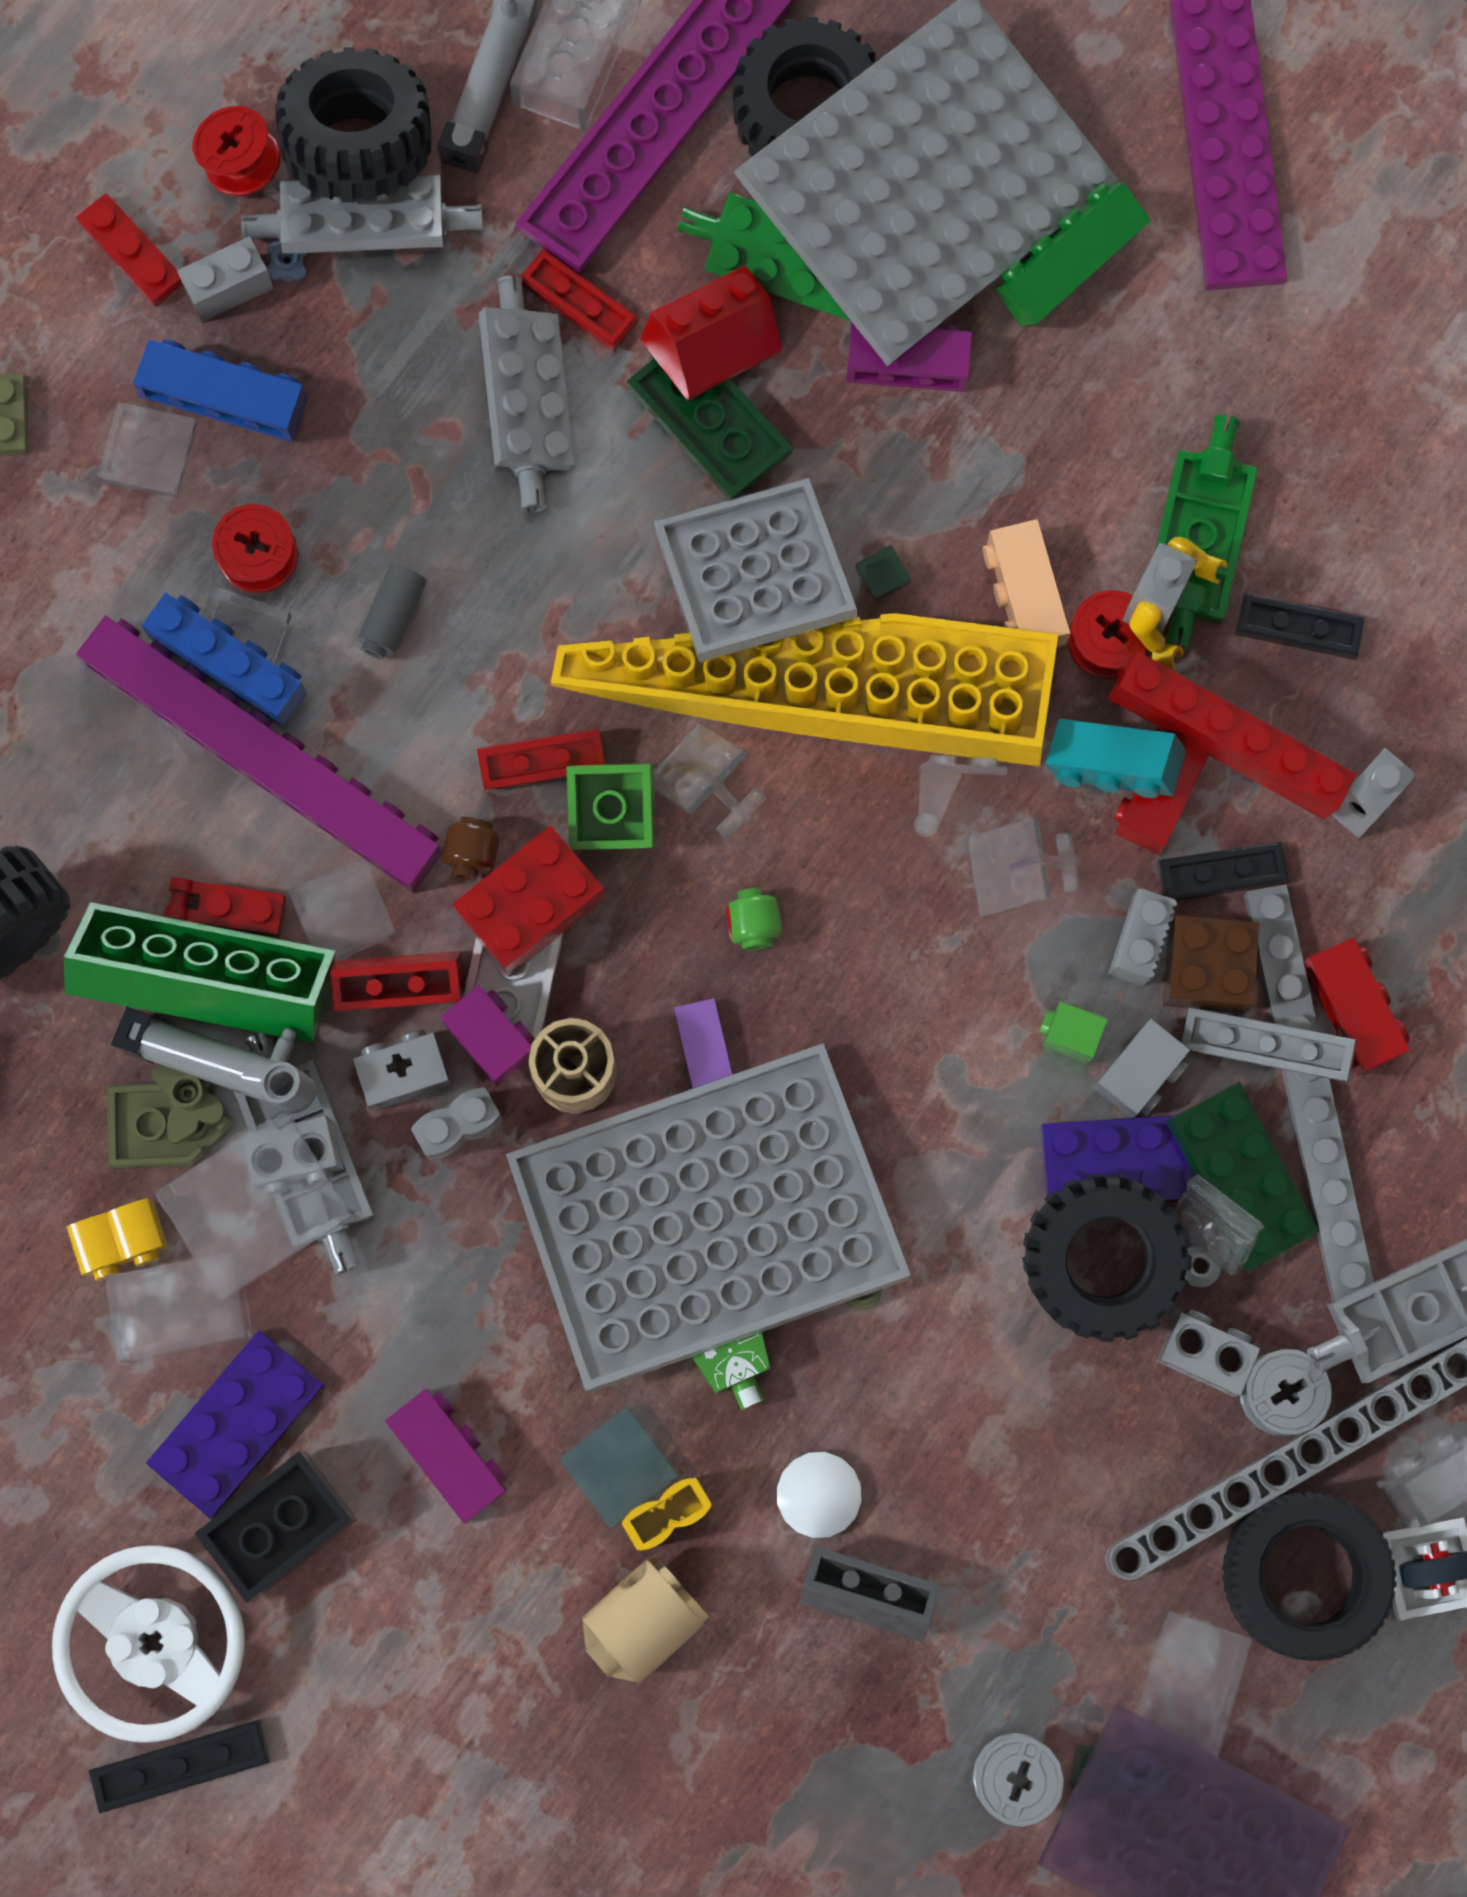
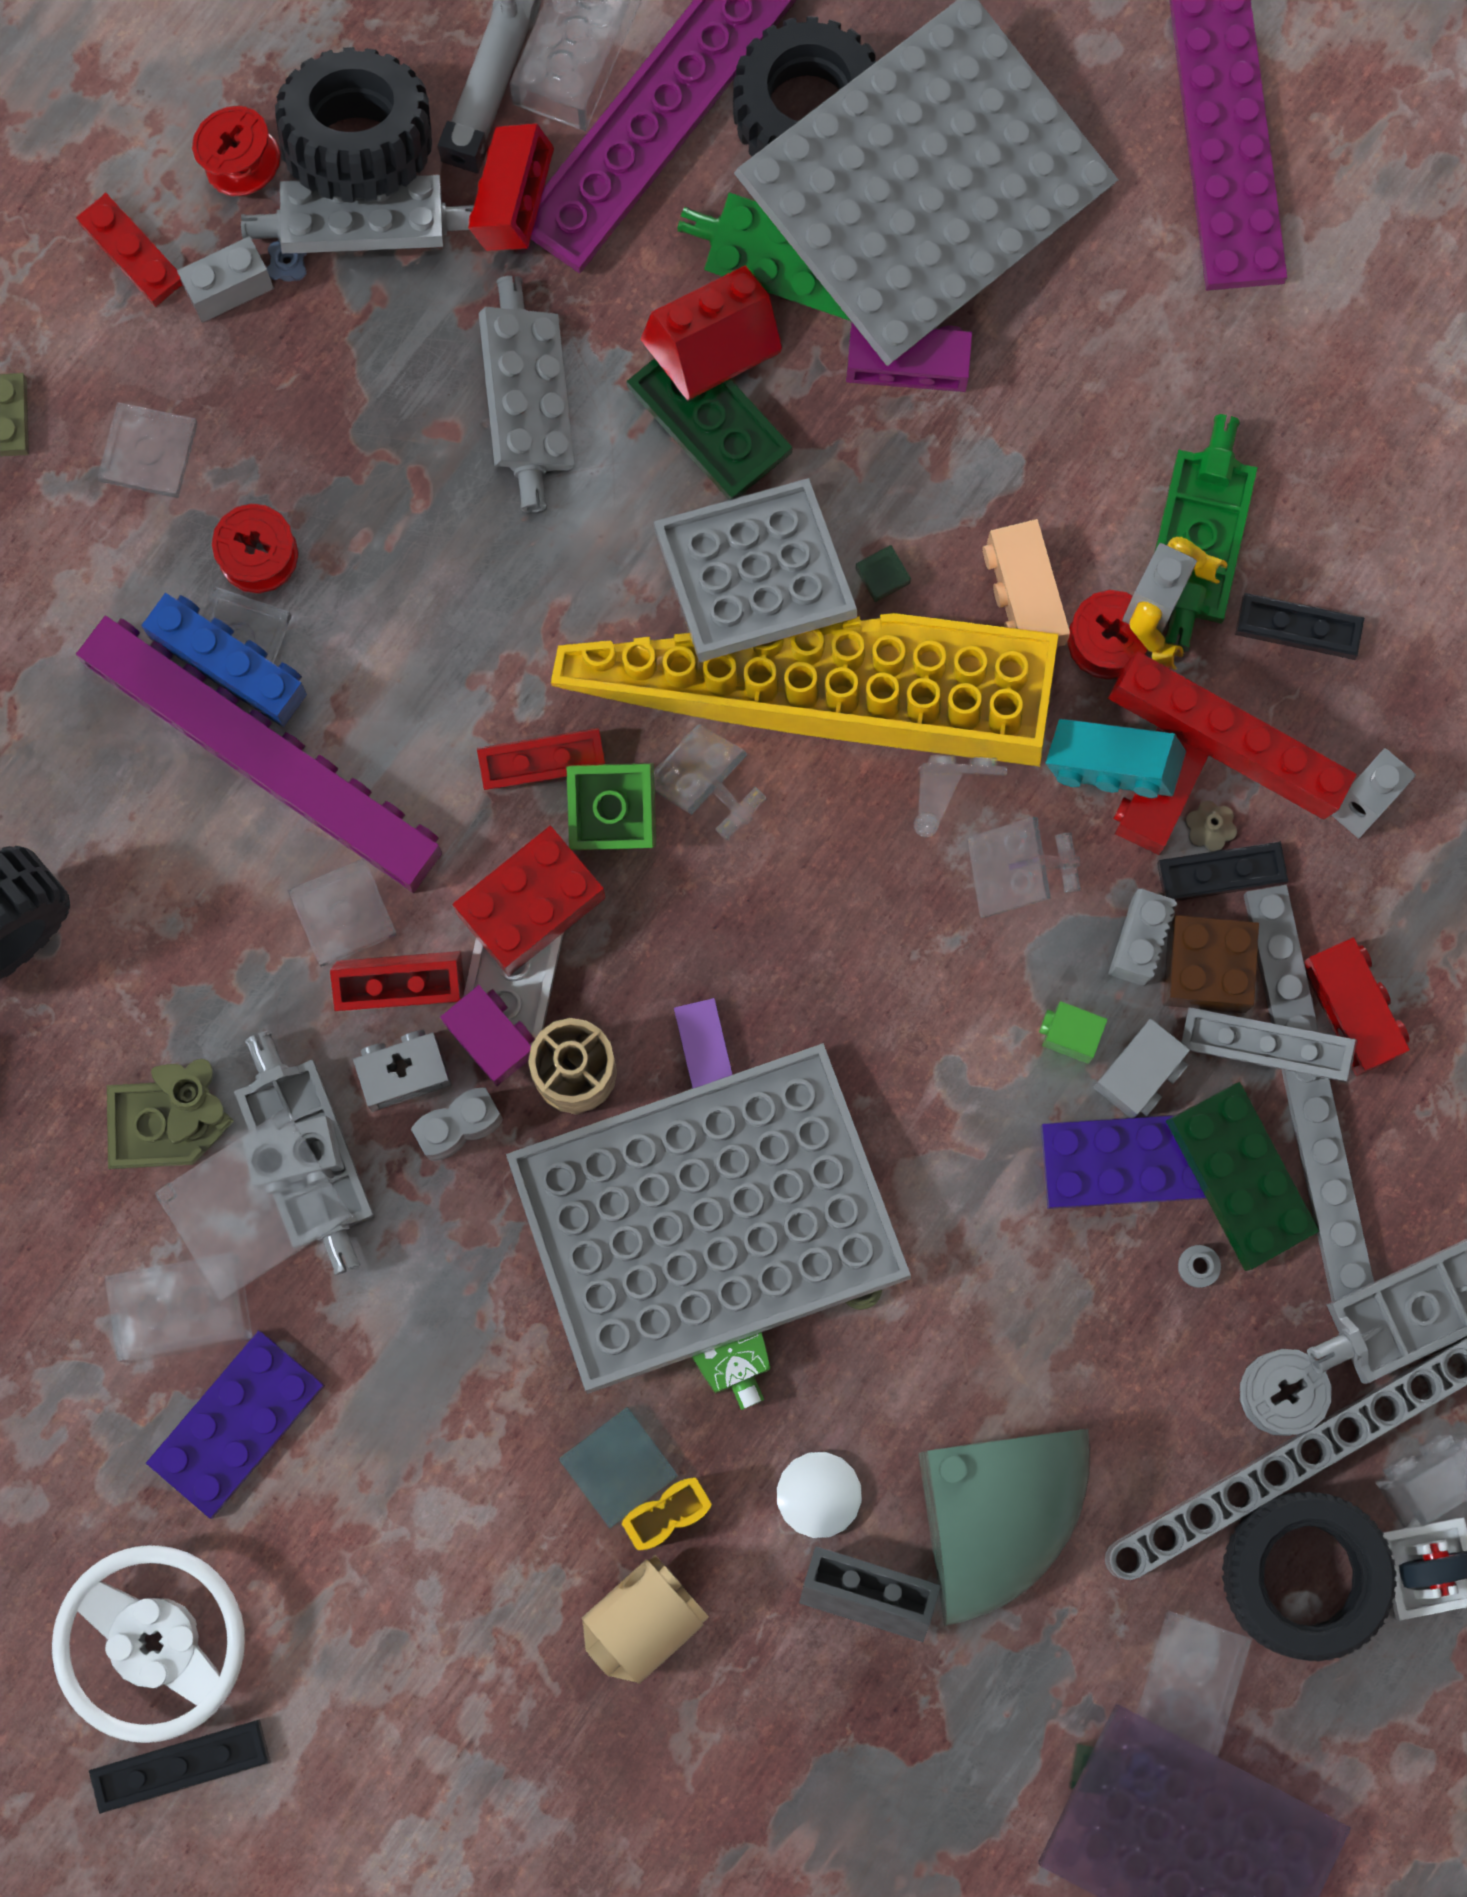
(118, 1238): yellow brick -> none
(198, 972): green brick -> none
(216, 1061): light grey piece -> none
(221, 389): blue brick -> none
(227, 907): red plate -> none
(275, 1526): black brick -> none
(391, 611): dark grey brick -> none
(448, 1454): magenta brick -> none
(470, 848): reddish brown head -> none
(511, 187): none -> red brick
(578, 300): red tile -> none
(753, 920): bright green head -> none
(1001, 1515): none -> sand green brick
(1041, 1768): light grey piece -> none
(1071, 253): green brick -> none
(1152, 1292): black tyre -> none
(1205, 833): none -> dark tan plant
(1205, 1364): light grey brick -> none
(1217, 1225): clear plate -> none

